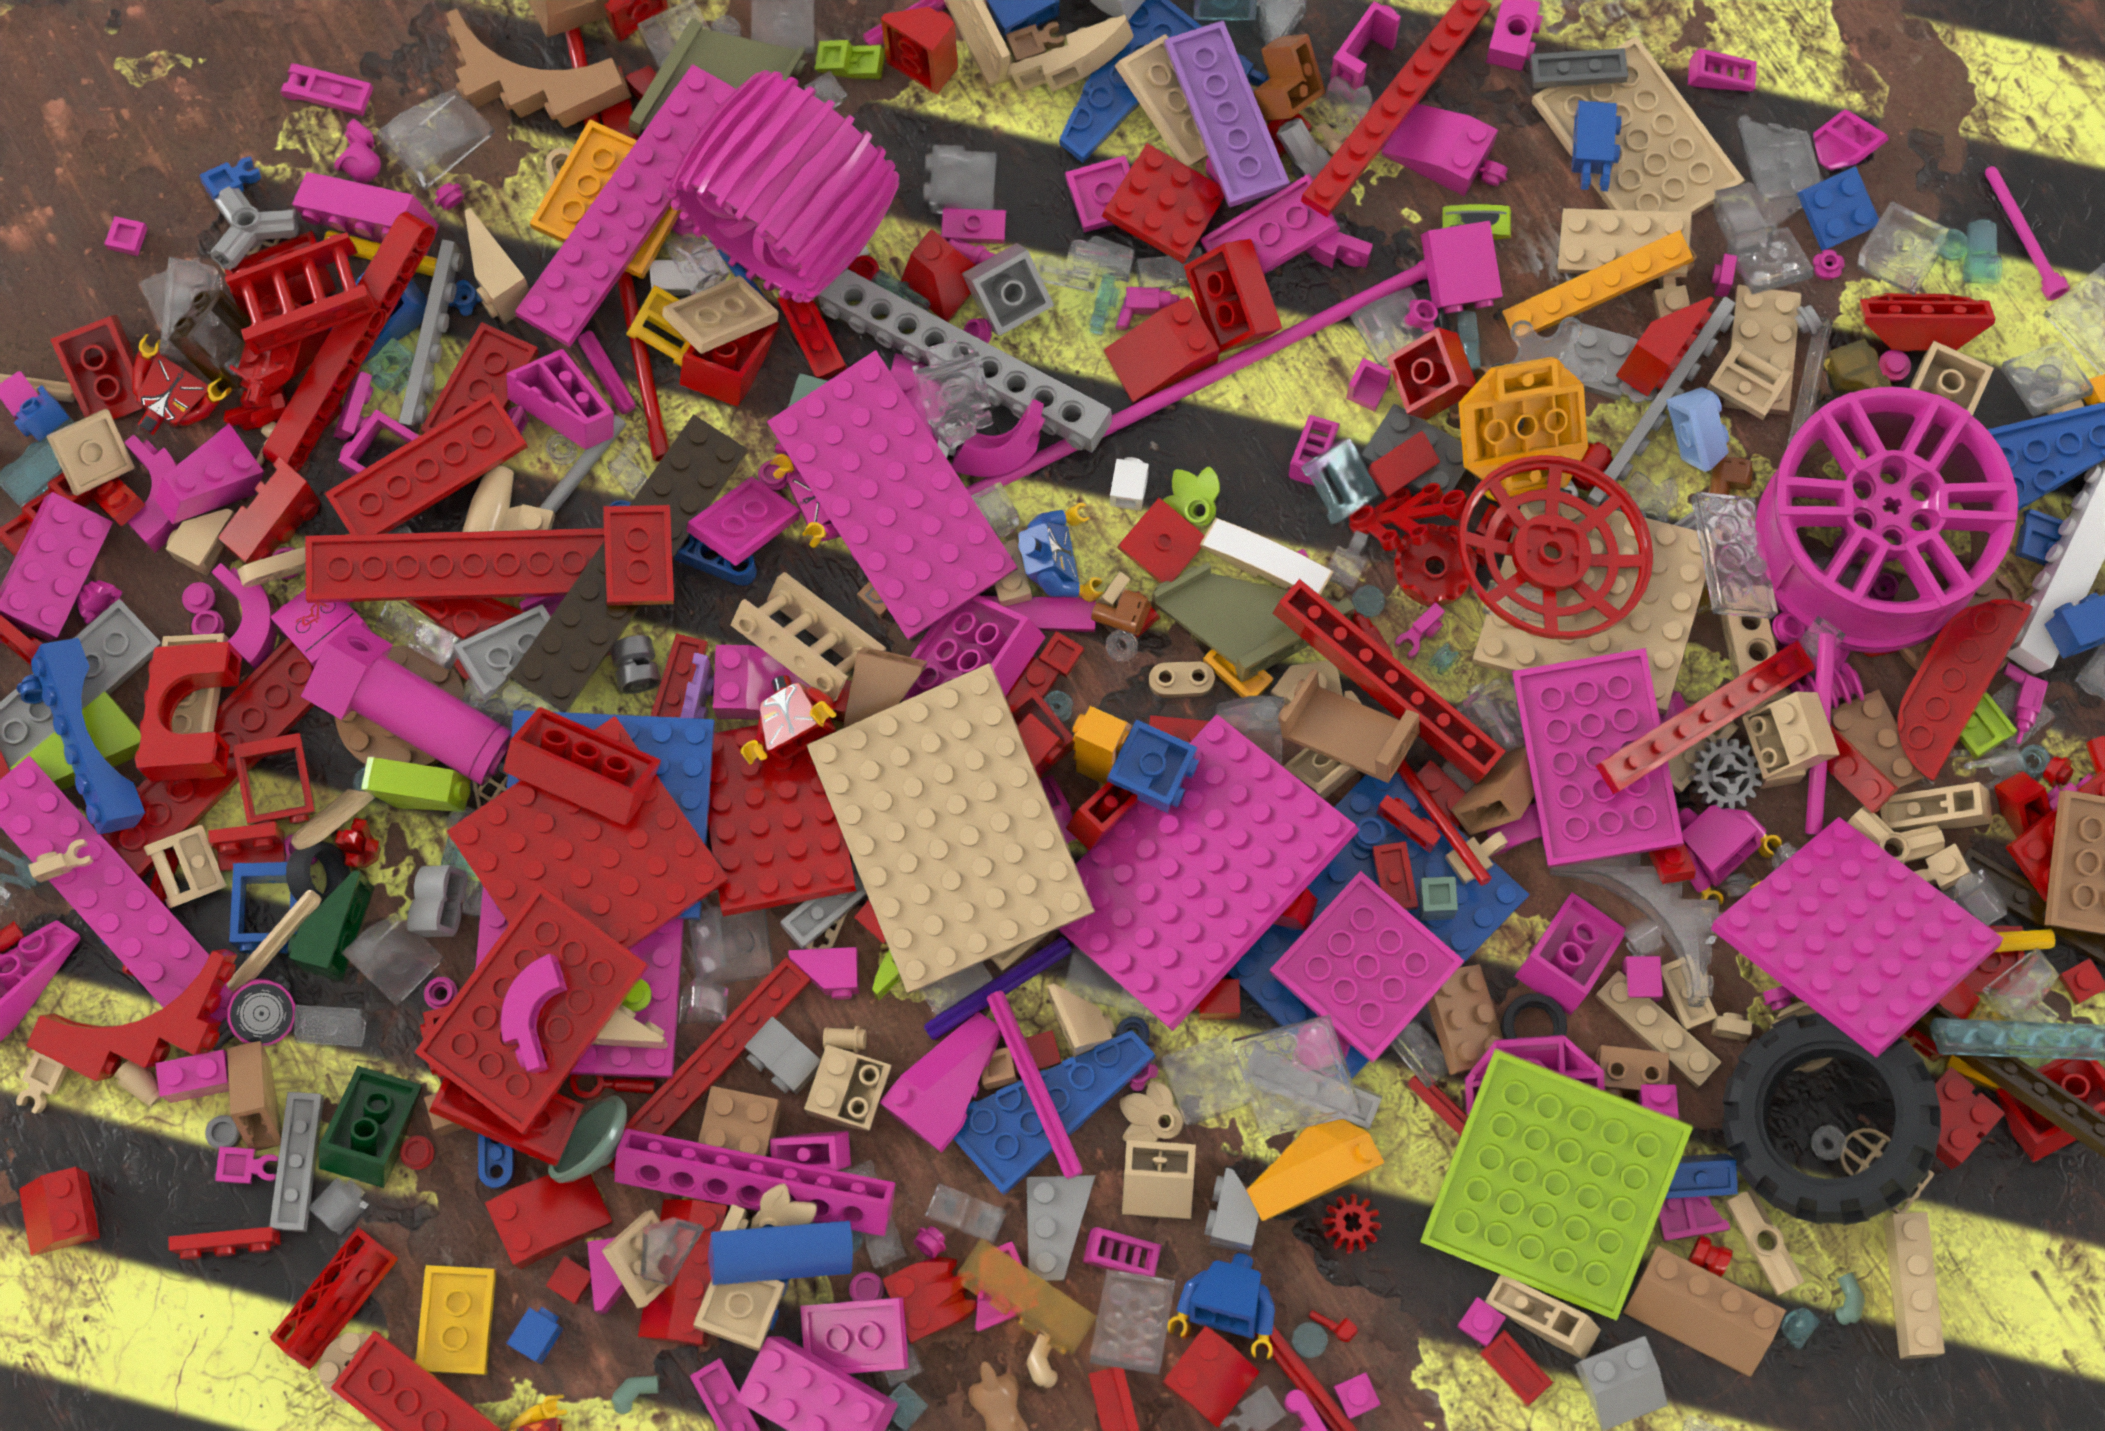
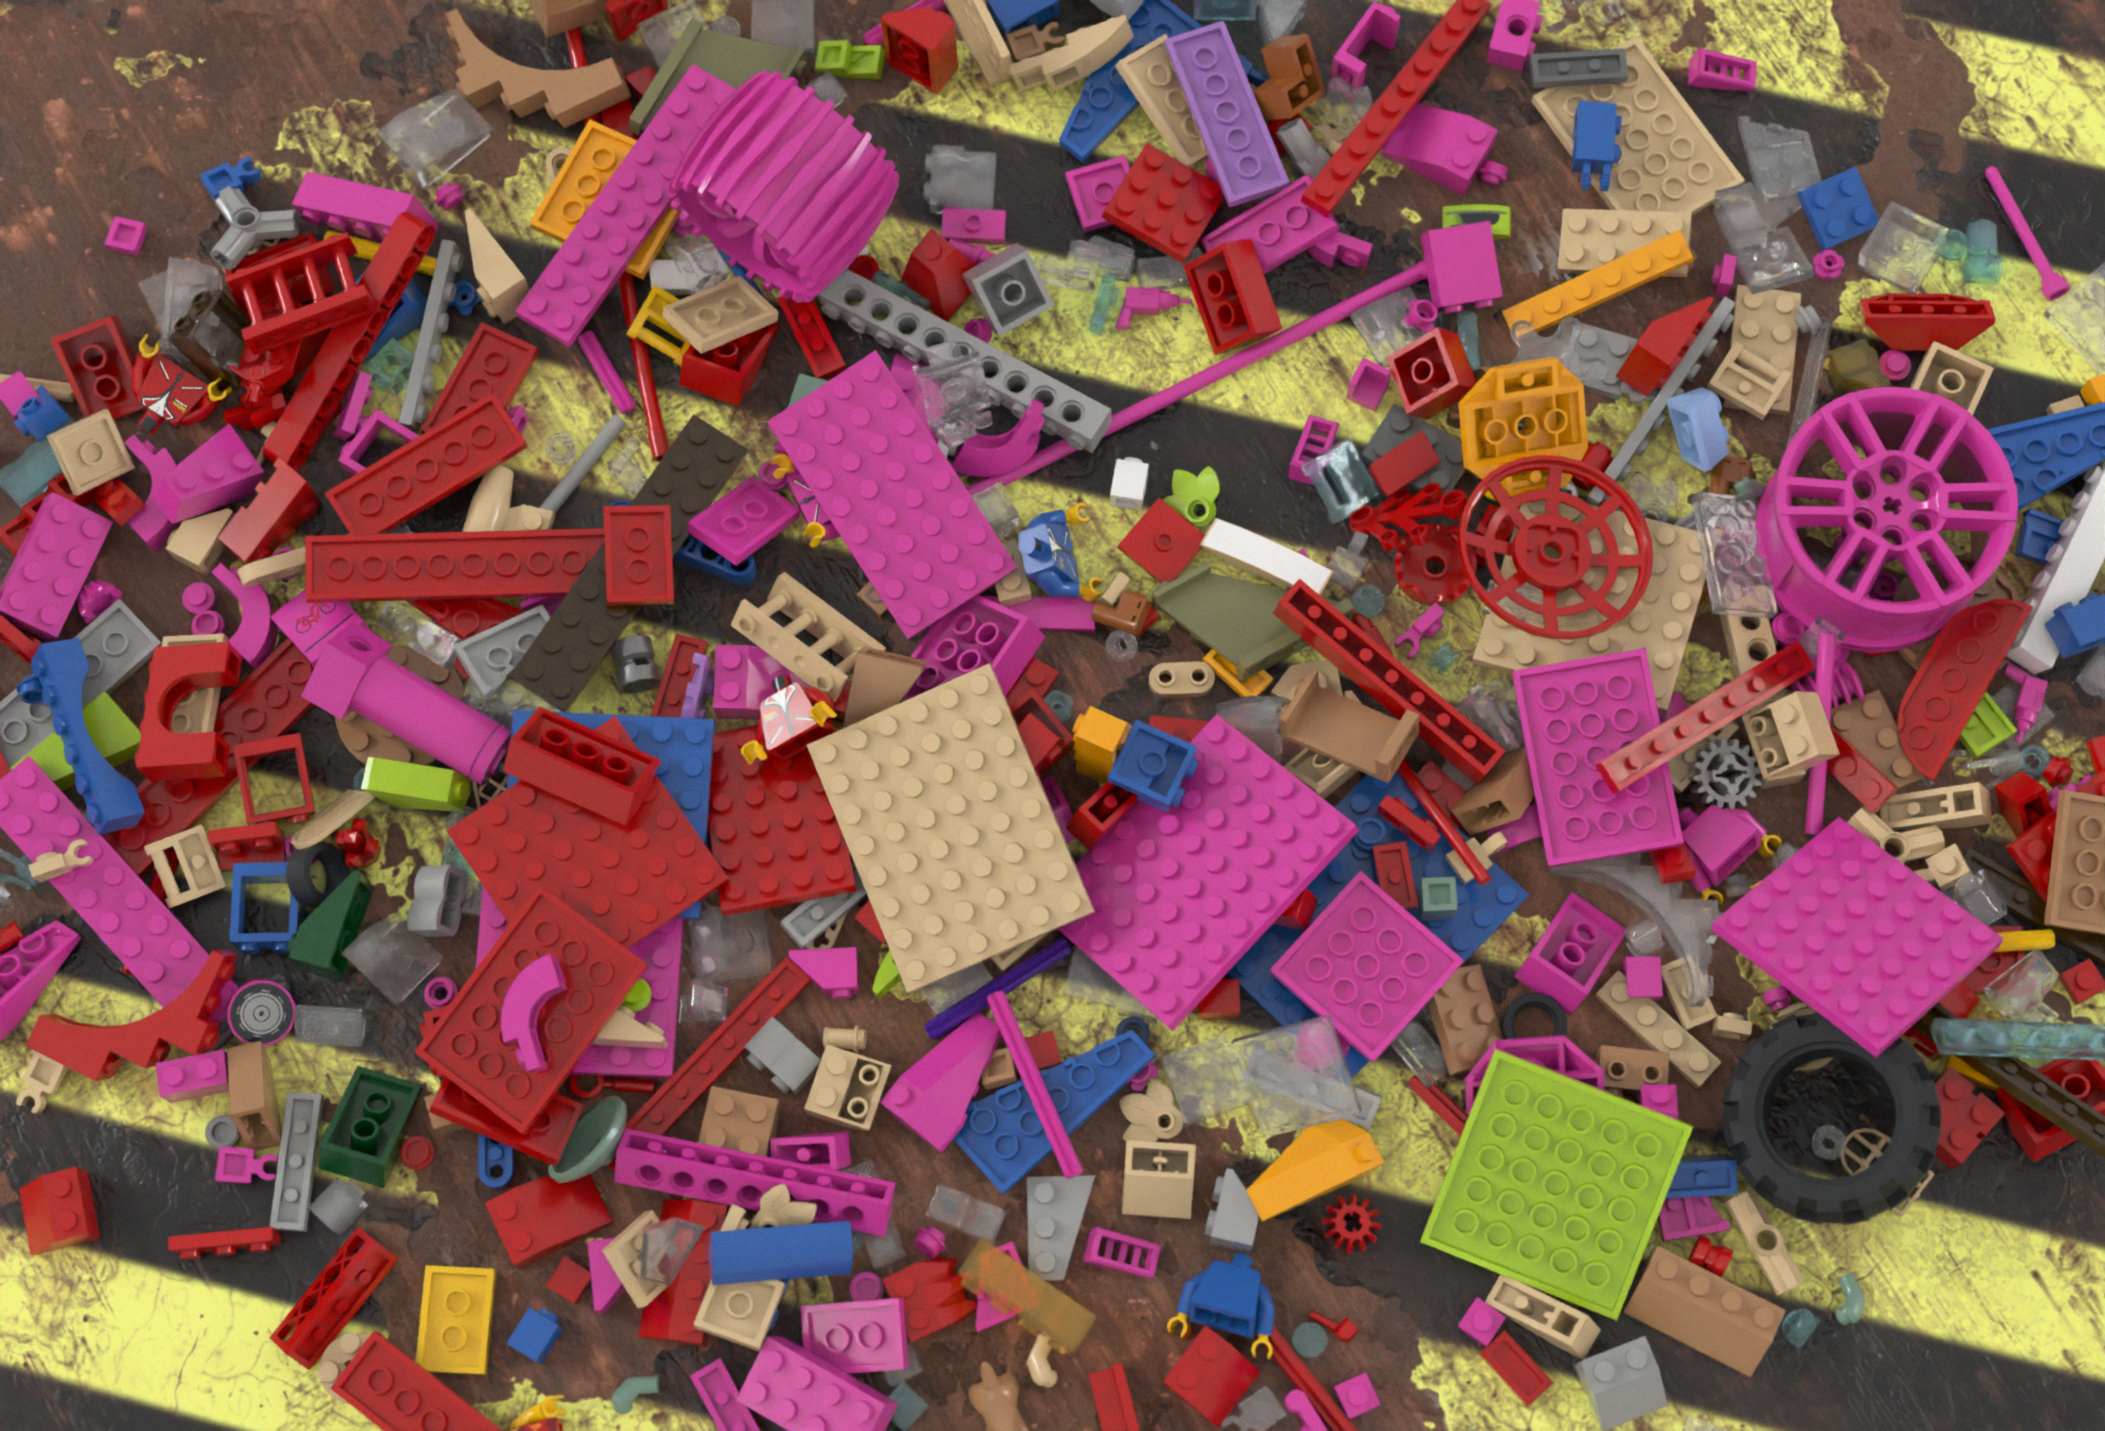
(138, 1082): tan cone -> none
(275, 940): tan axle -> none
(327, 89): dark pink plate -> none
(358, 158): dark pink piece -> none
(562, 398): dark pink wedge -> none
(1061, 654): red plate -> none
(1079, 1020): tan slope -> none
(1132, 1321): clear plate -> none
(1162, 351): red slope -> none
(1669, 297): tan plate -> none
(1749, 488): none -> sand green arm
(1846, 141): dark pink slope -> none
(1913, 1285): tan brick -> none
(2047, 378): clear plate -> none

